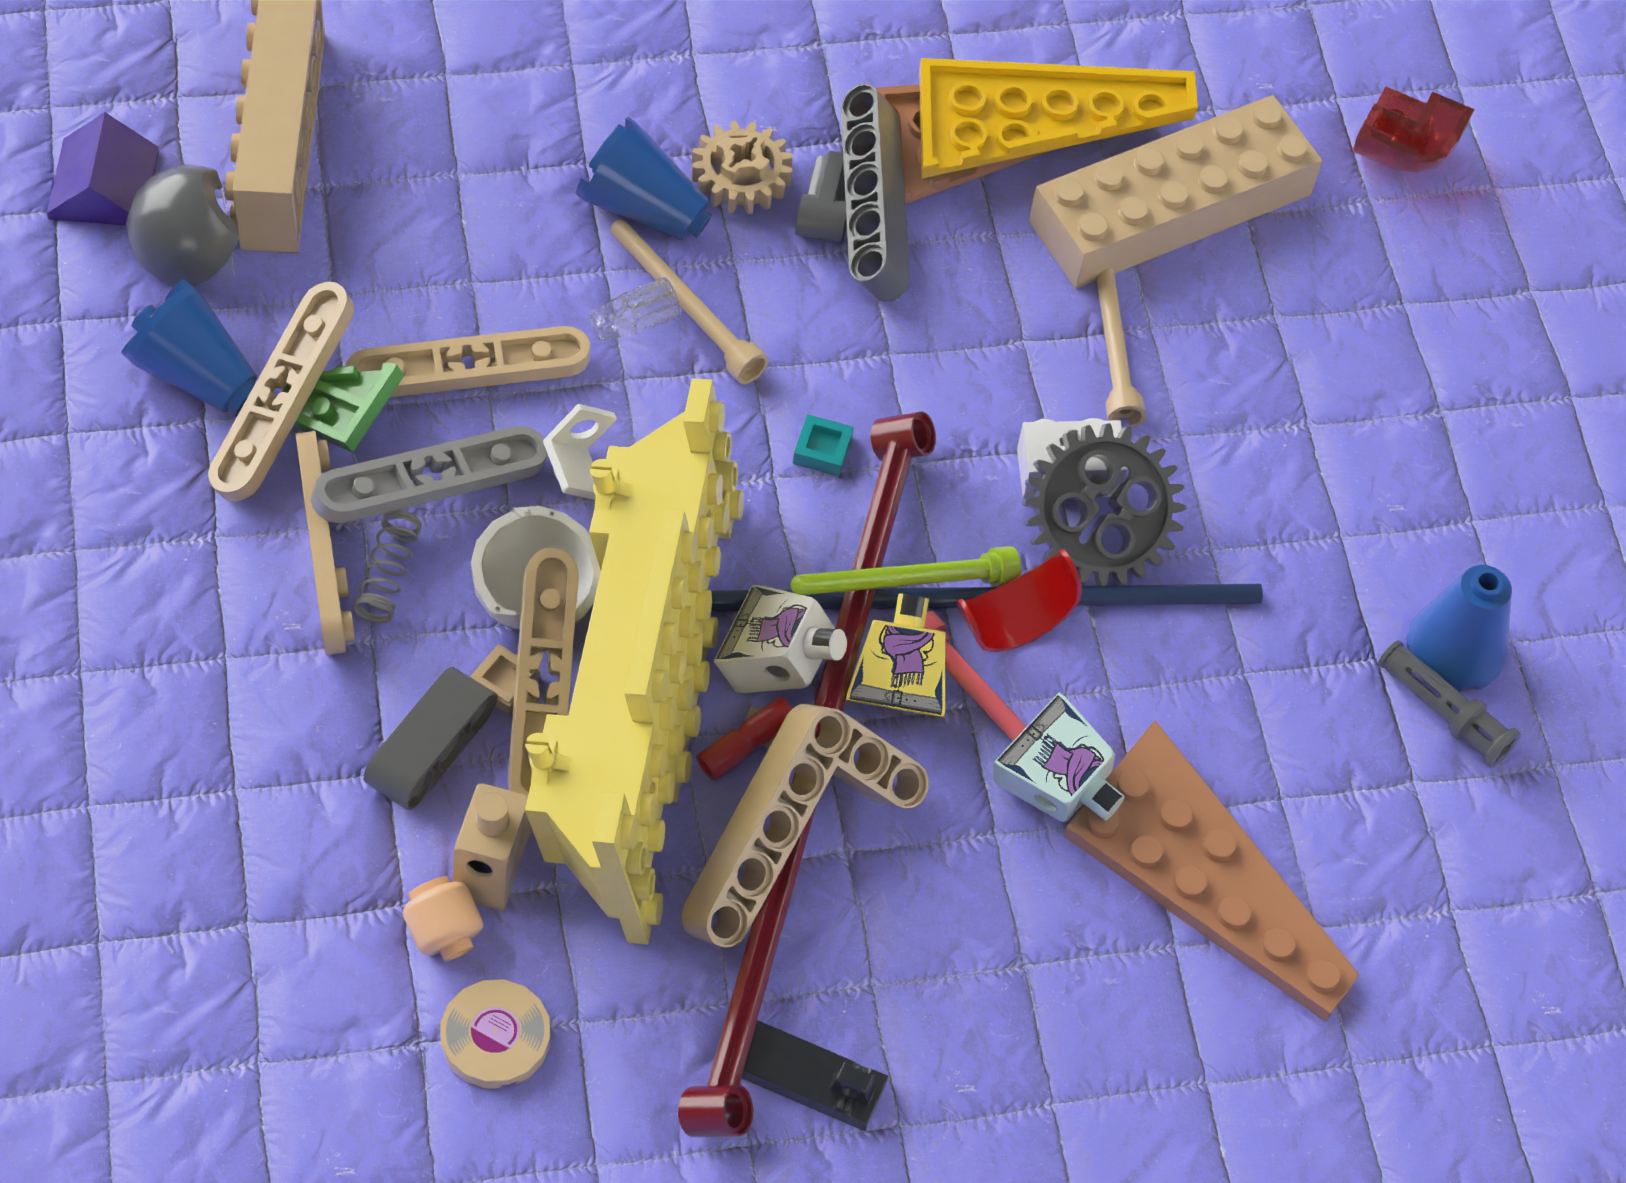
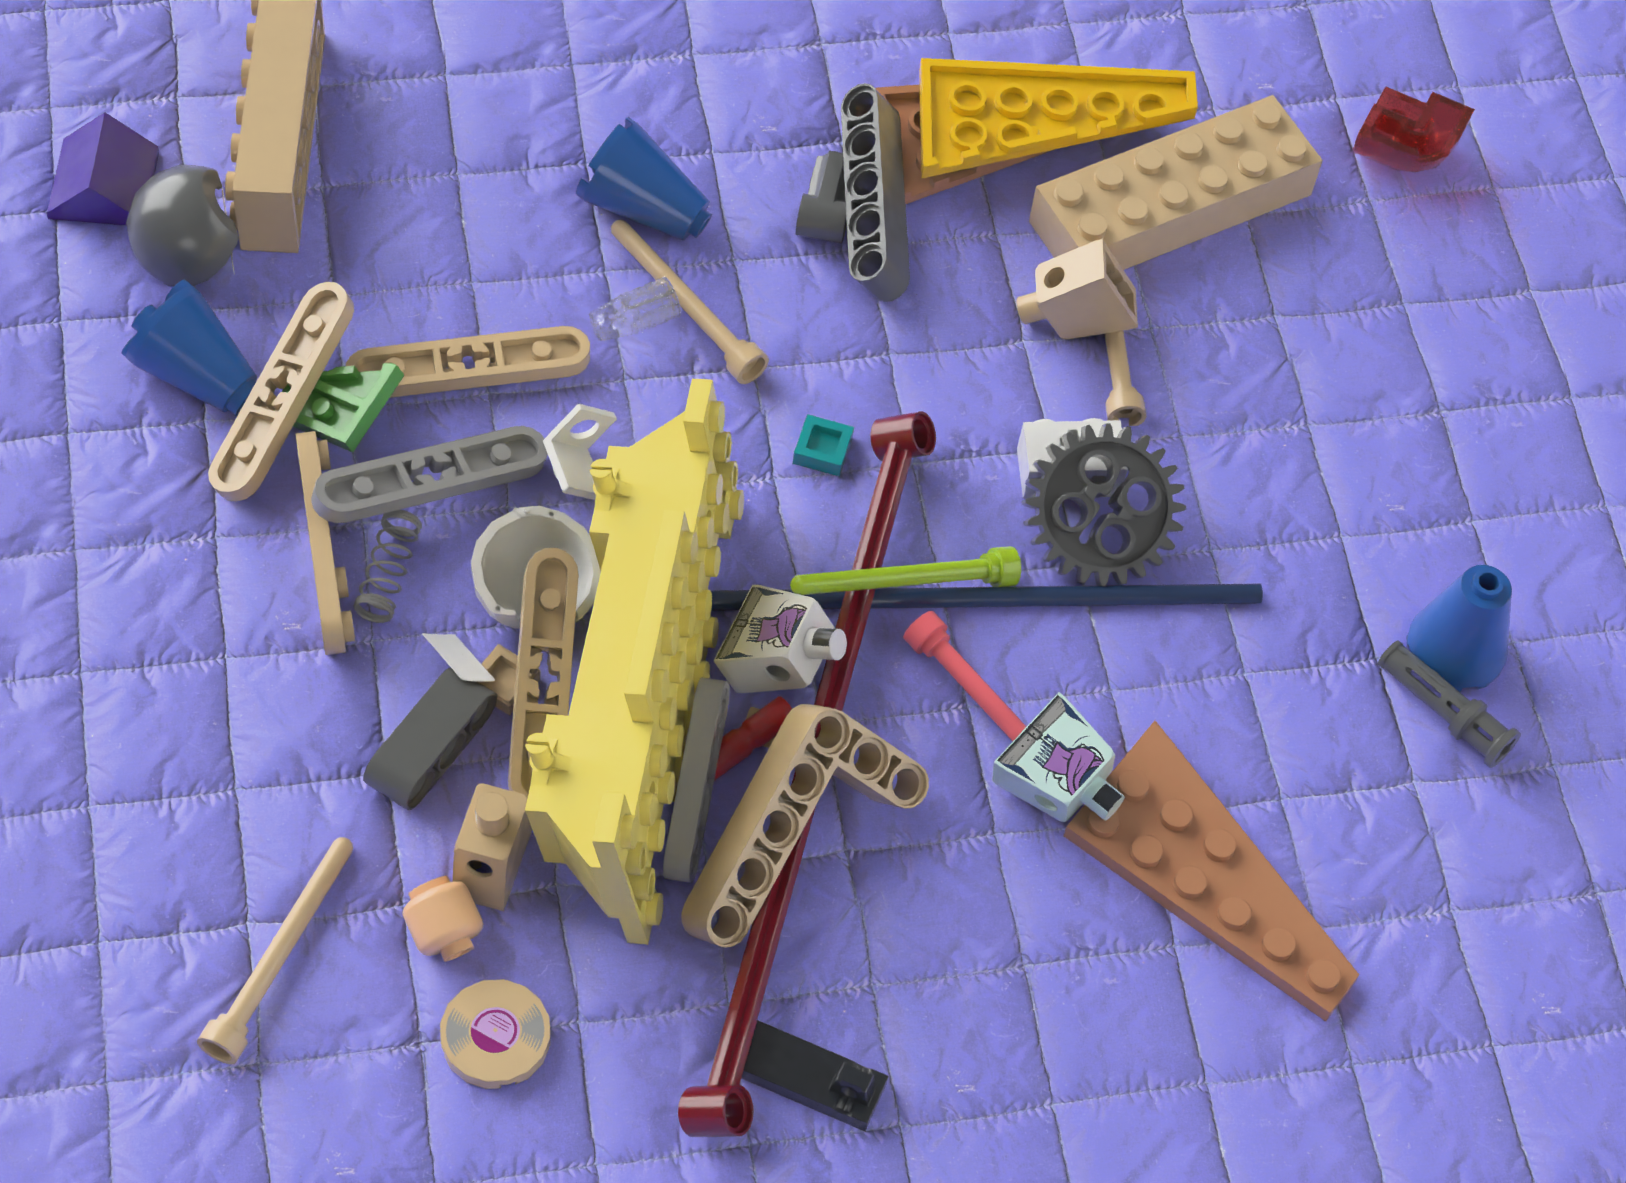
(226, 1036): none -> tan piece
(459, 657): none -> white sticker
(696, 780): none -> light grey beam
(742, 167): tan gear -> none
(902, 663): torso -> none
(1025, 606): red piece -> none
(1082, 294): none -> tan torso

